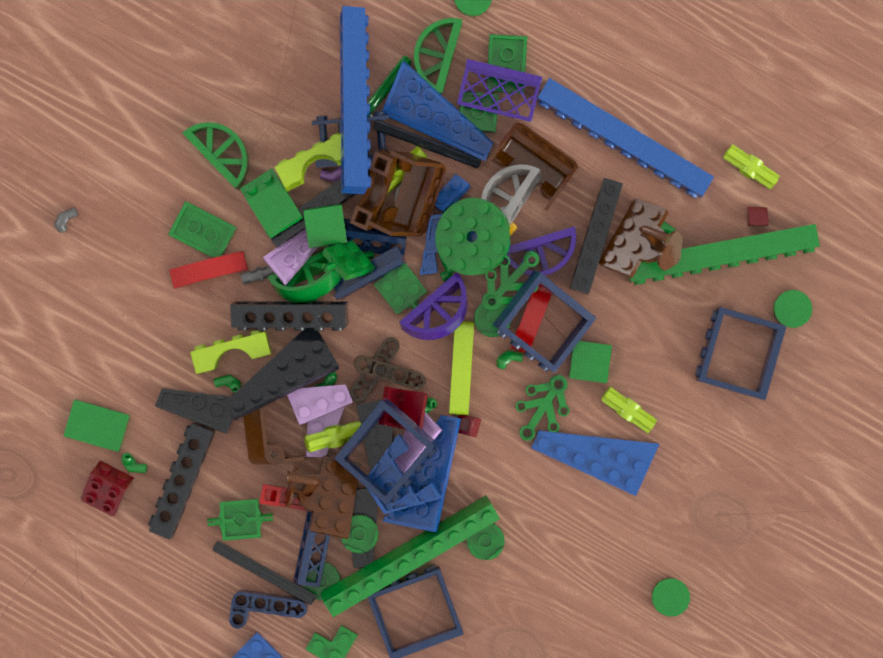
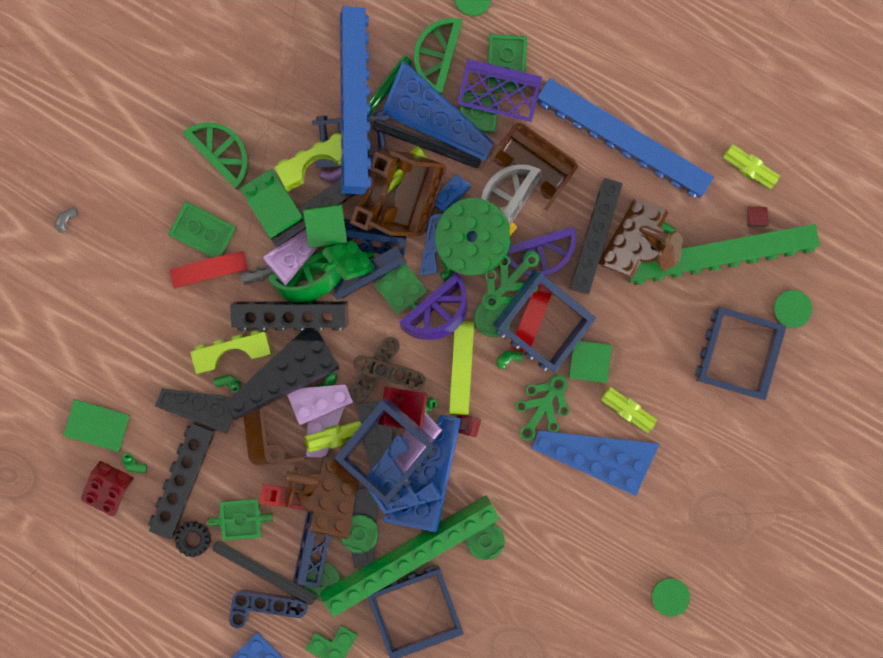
(188, 550): none -> black tyre

